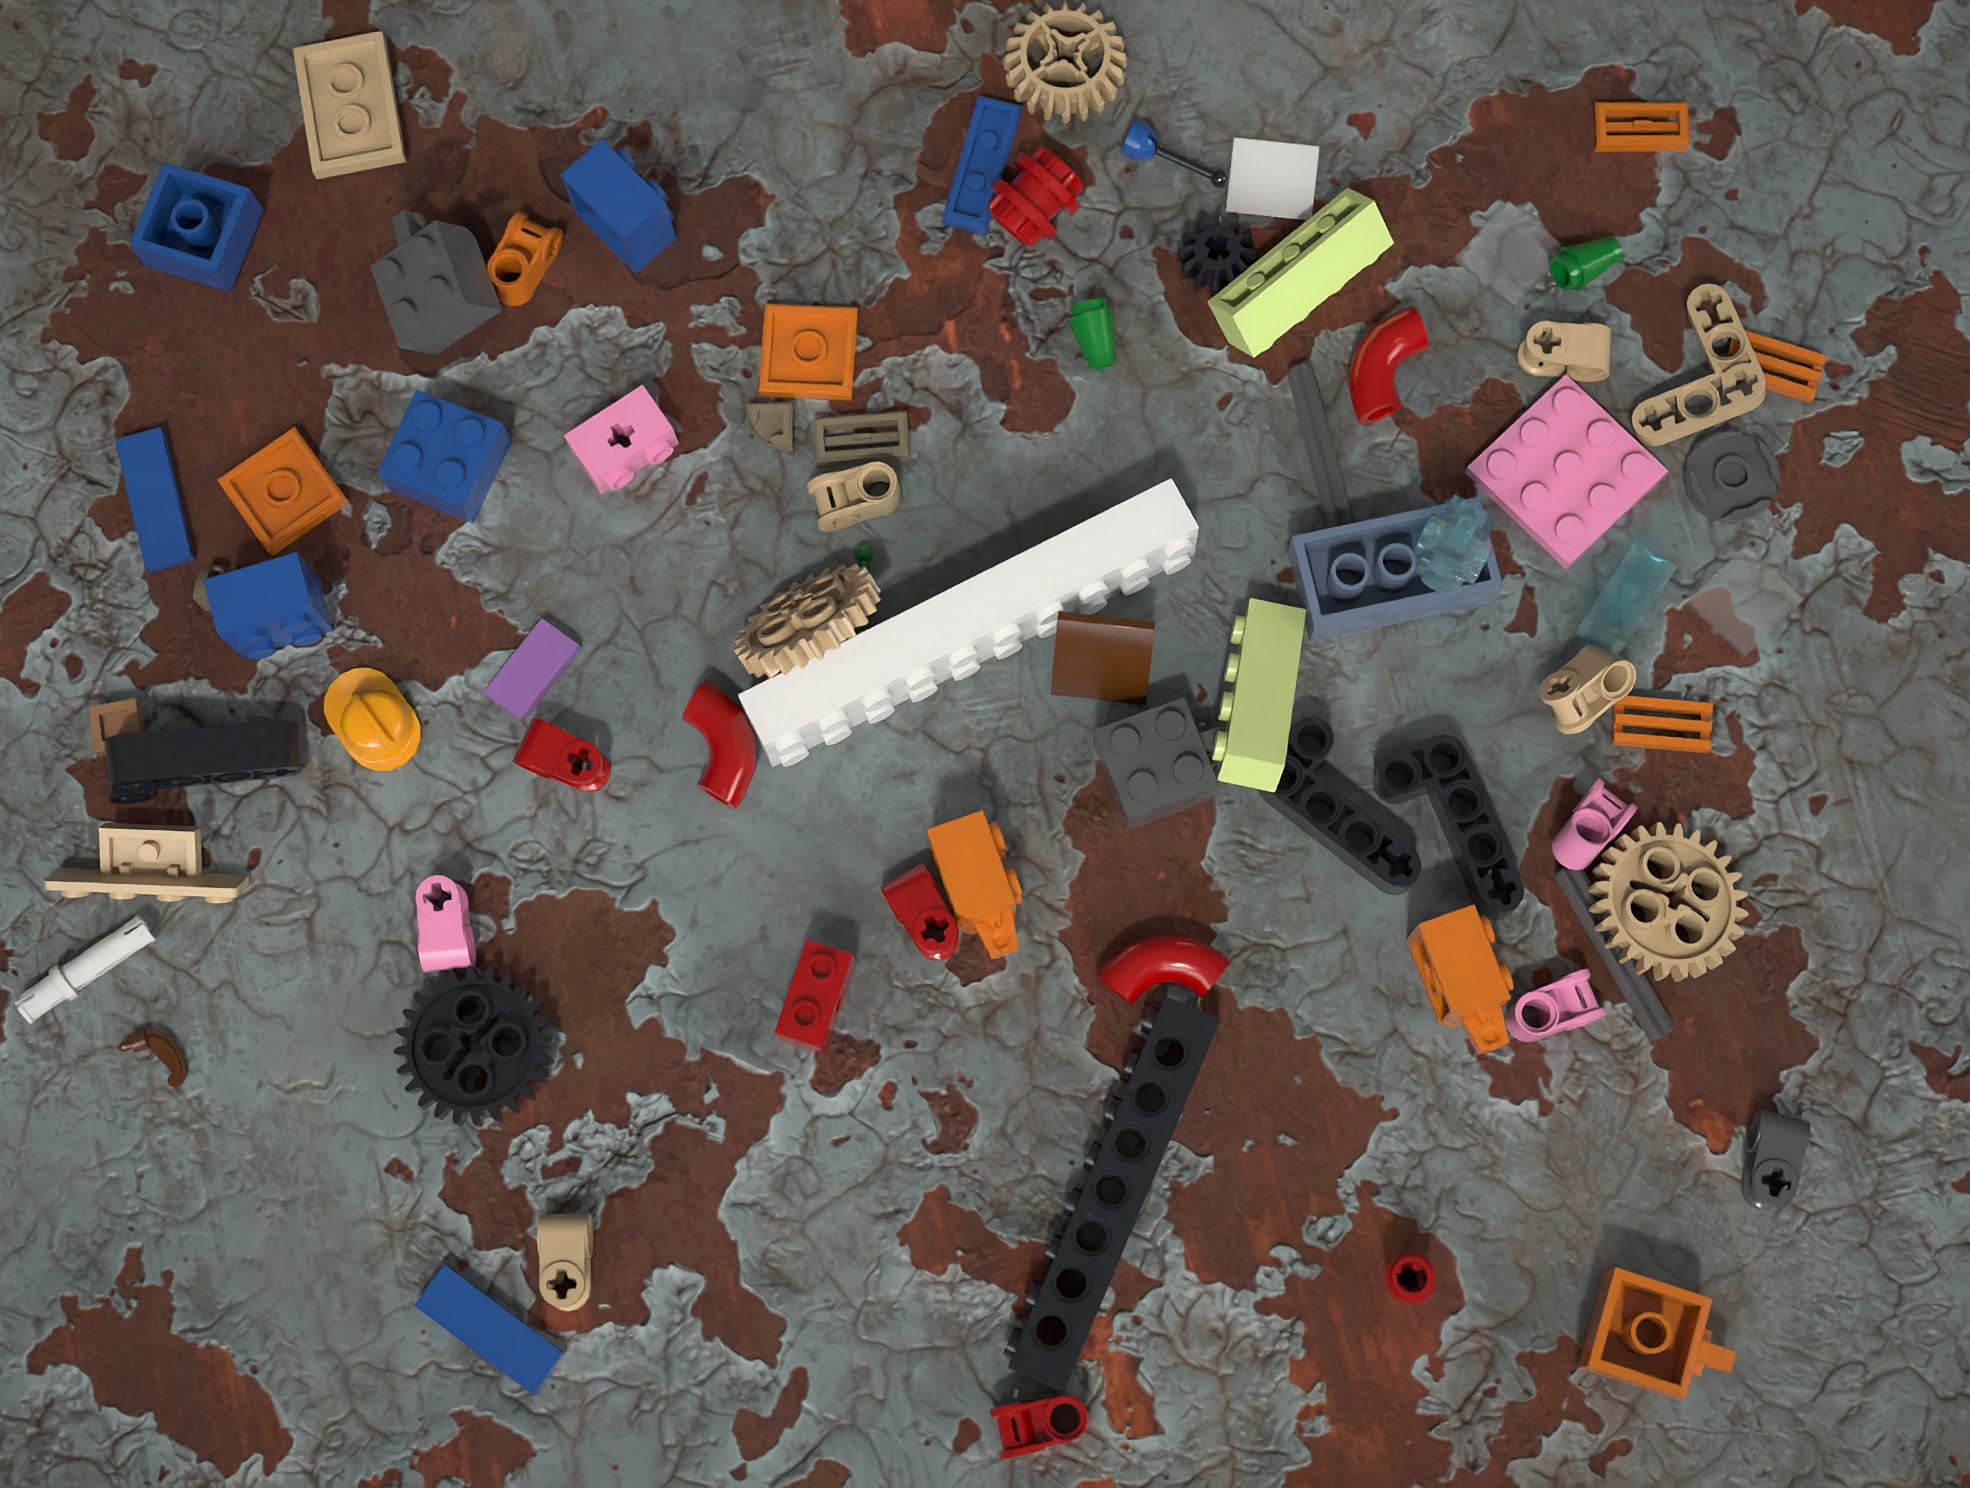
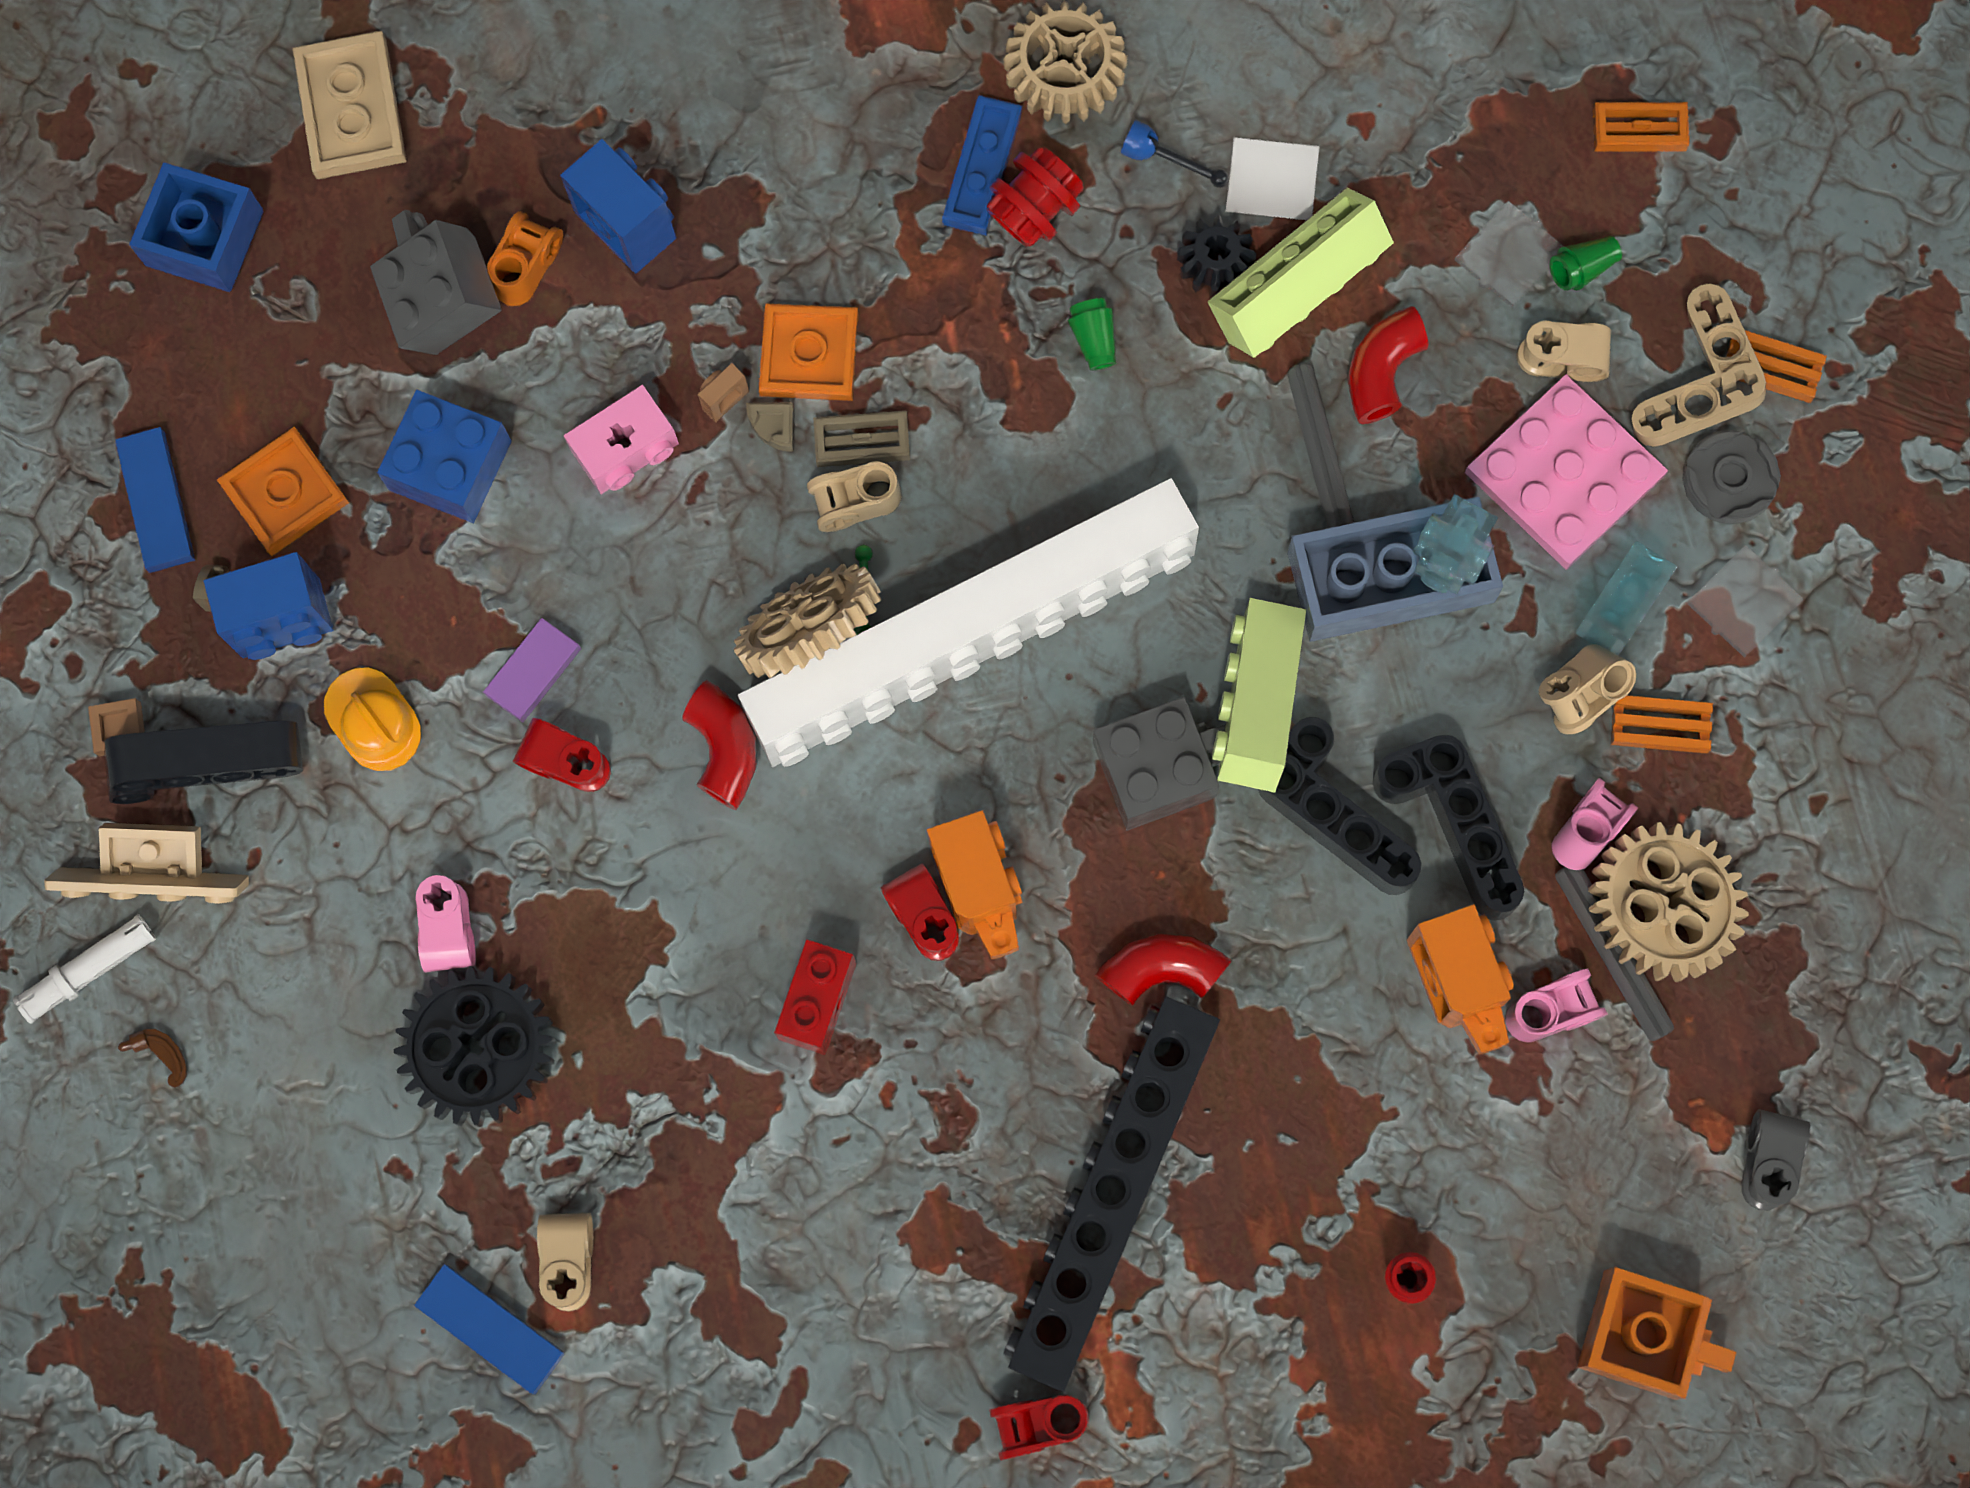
(722, 391): none -> medium nougat plate
(1102, 657): reddish brown slope -> none

